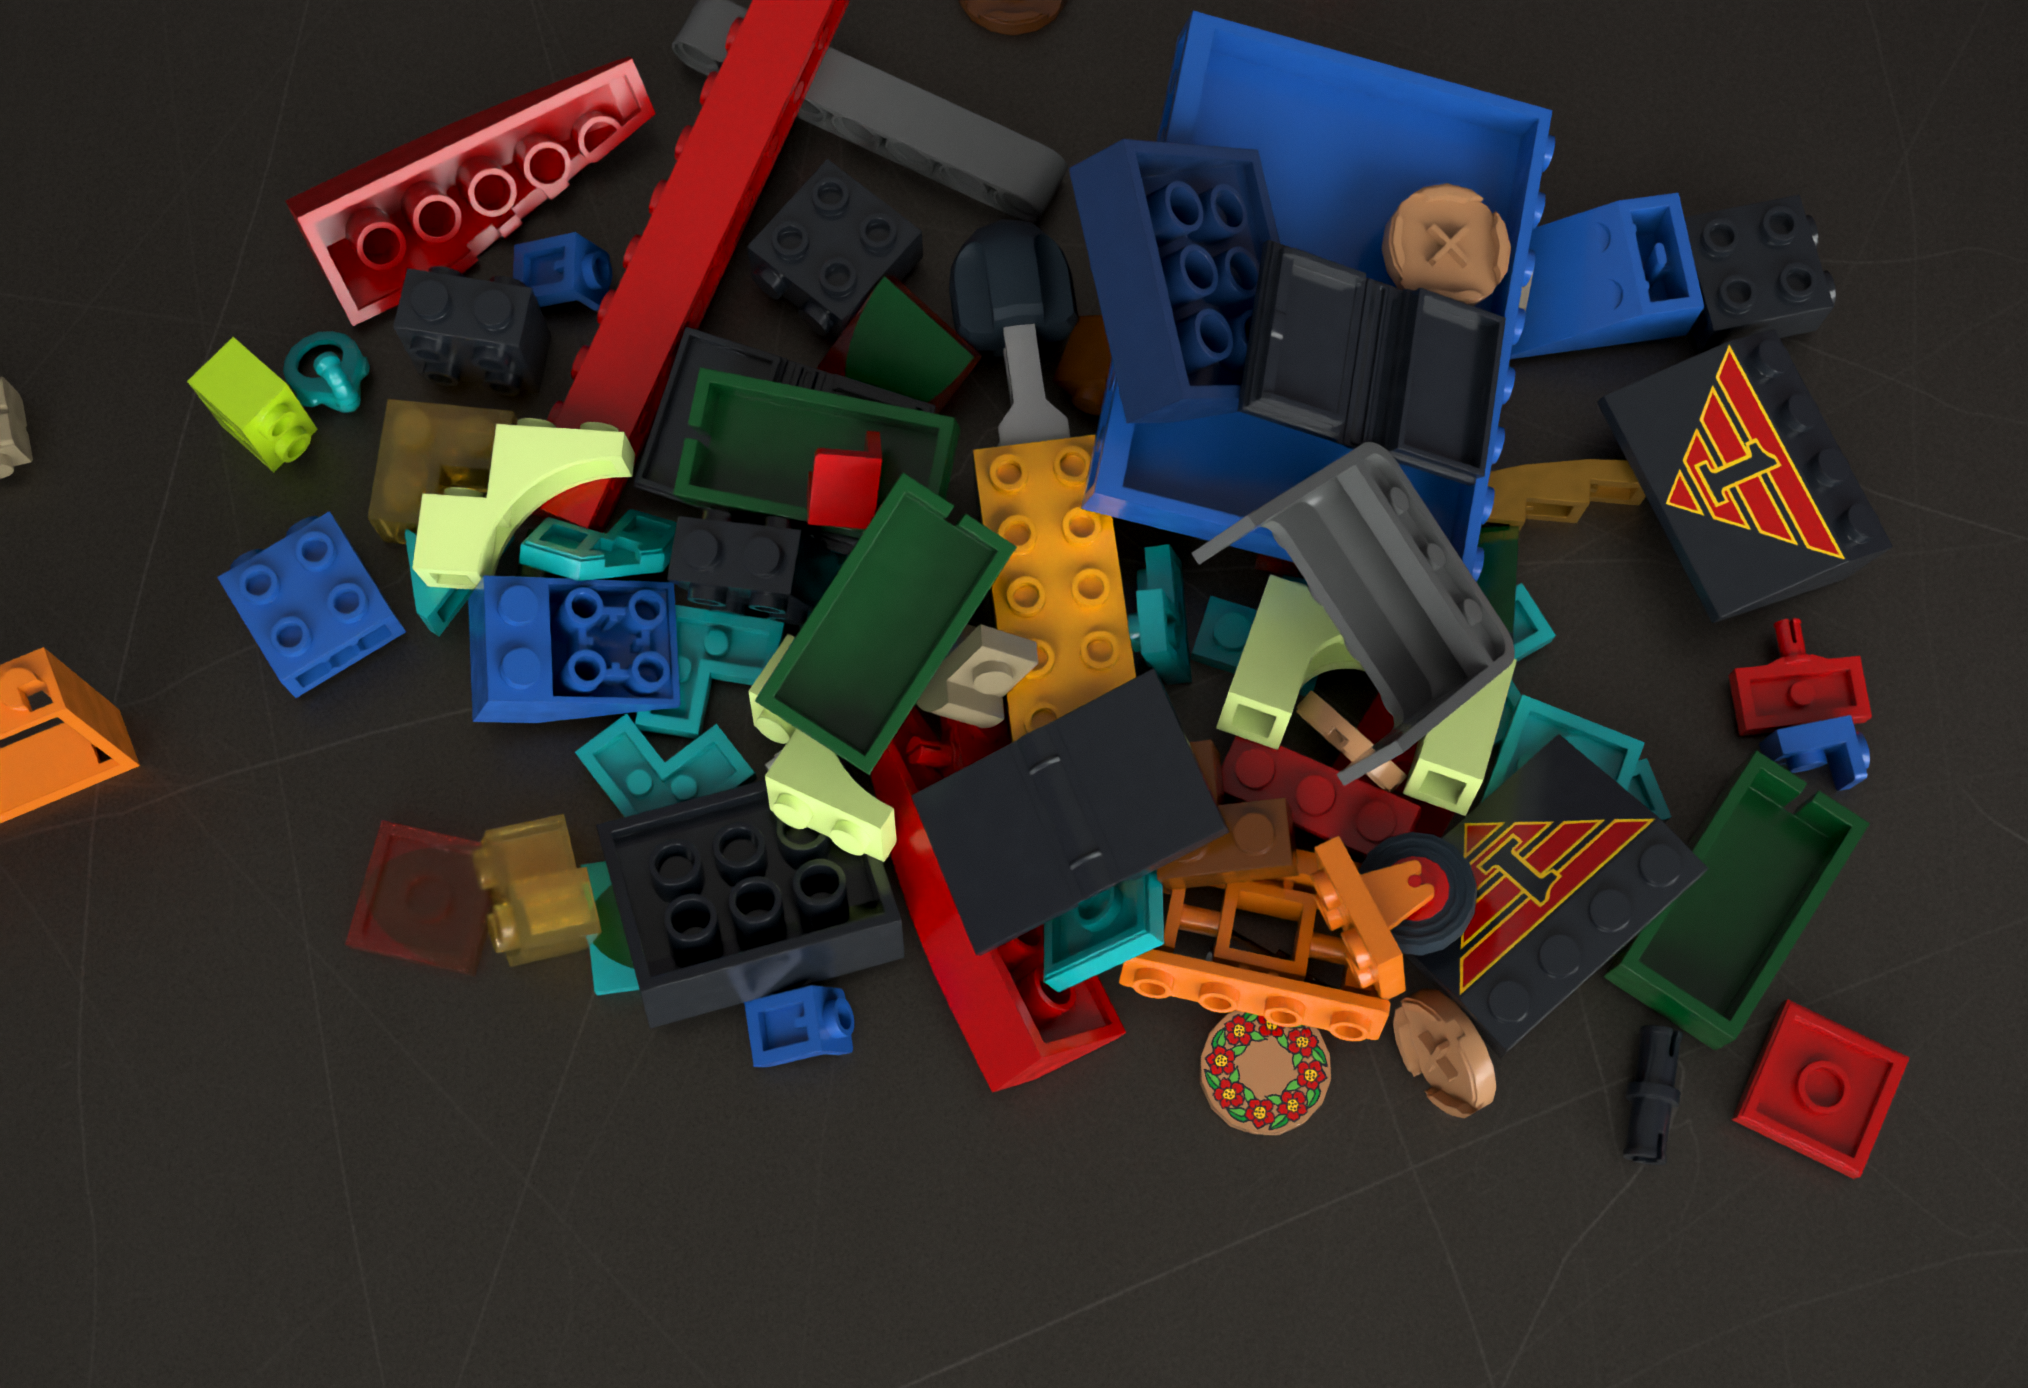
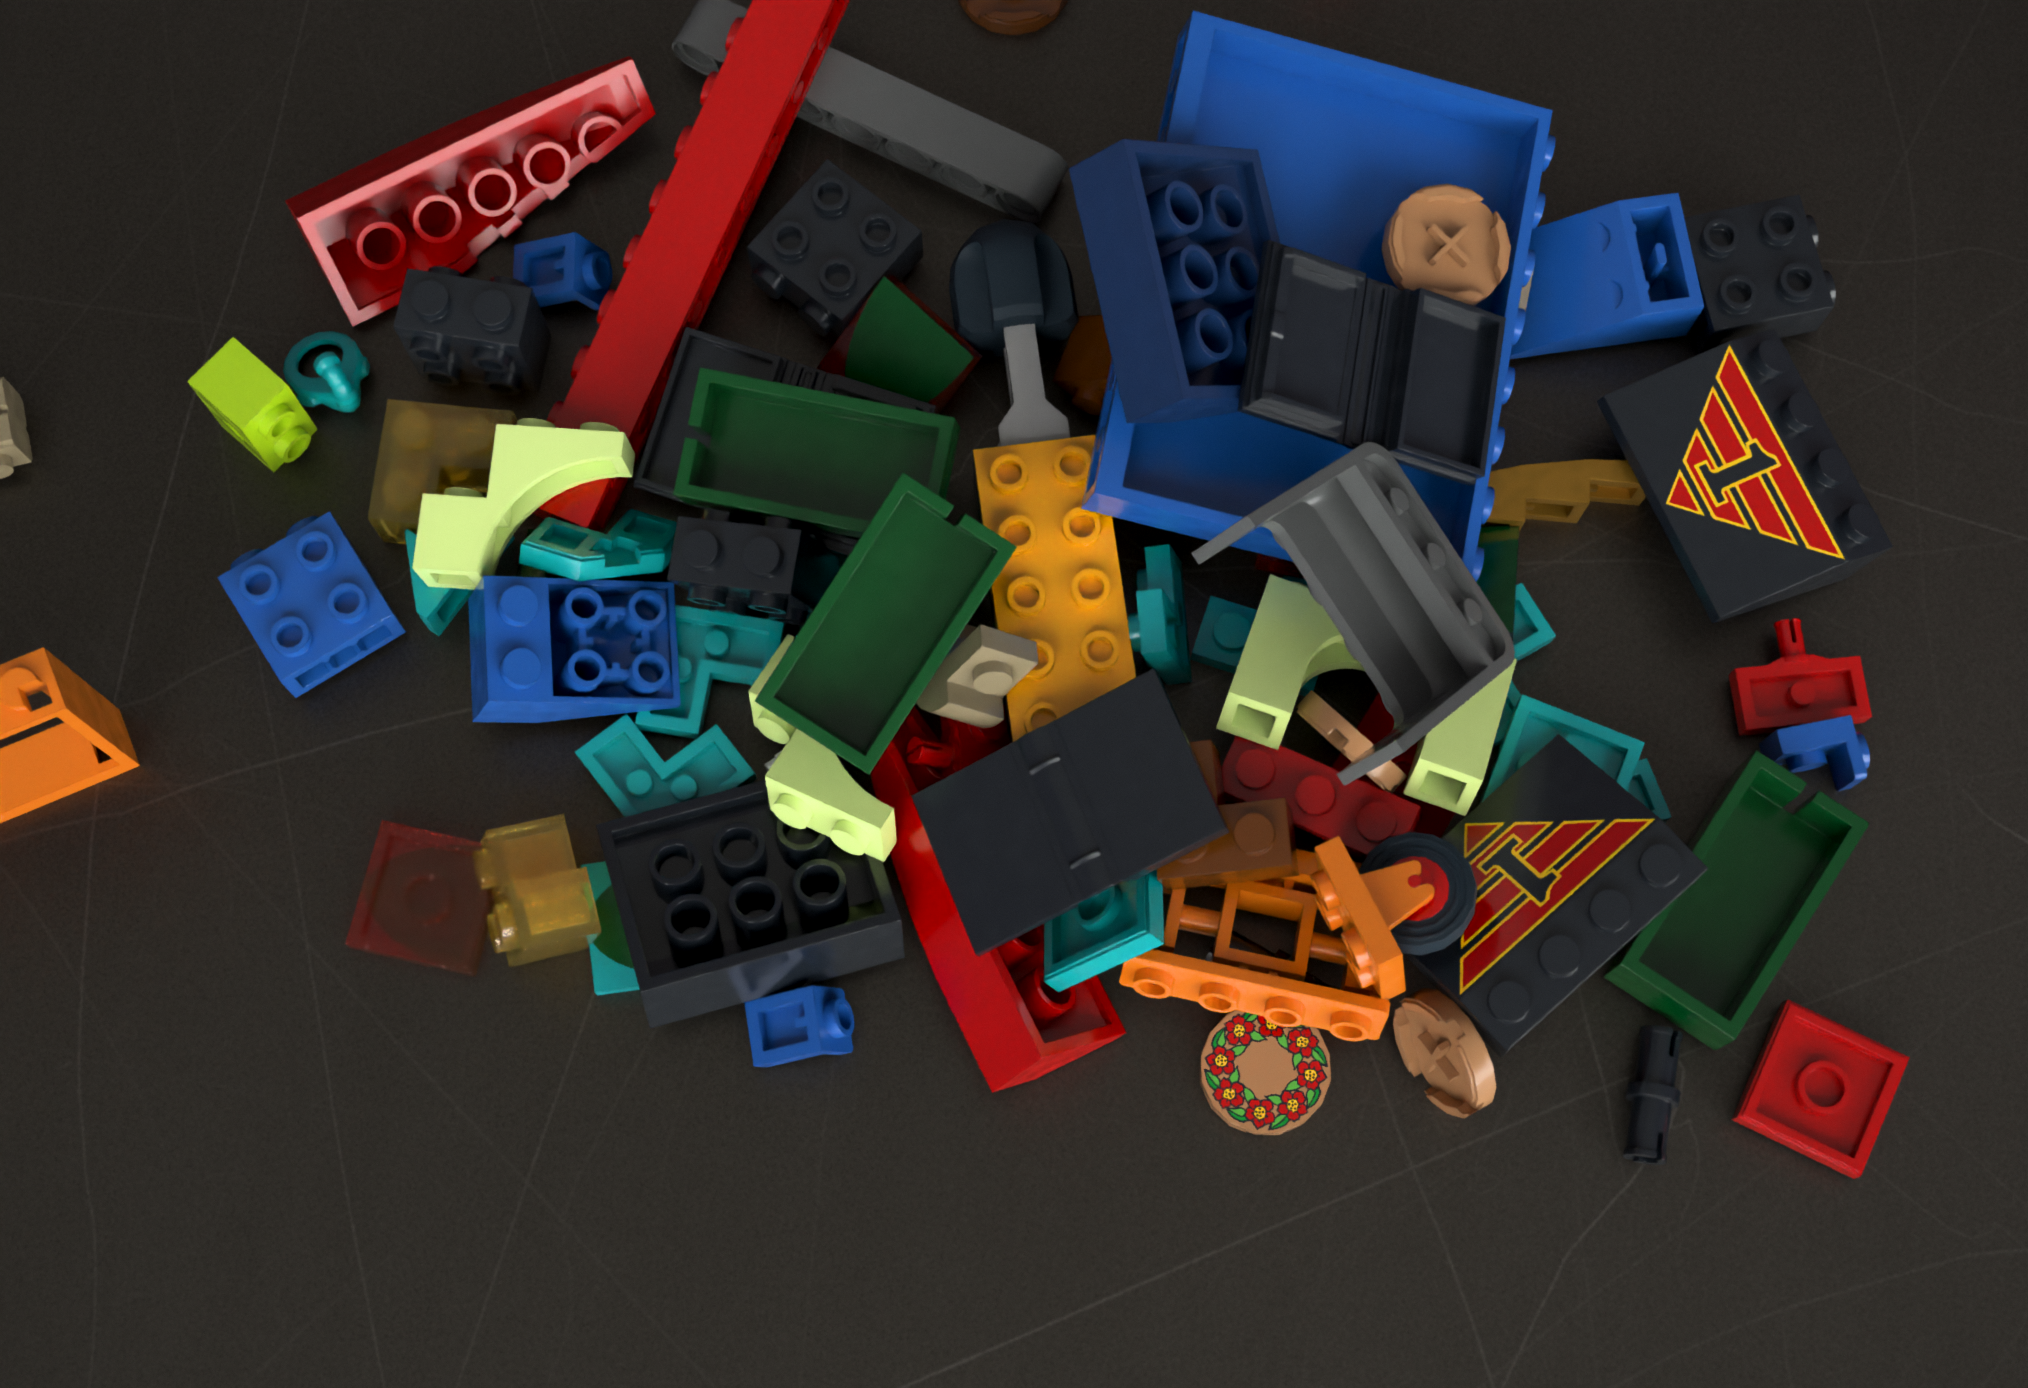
(845, 485): red panel -> none

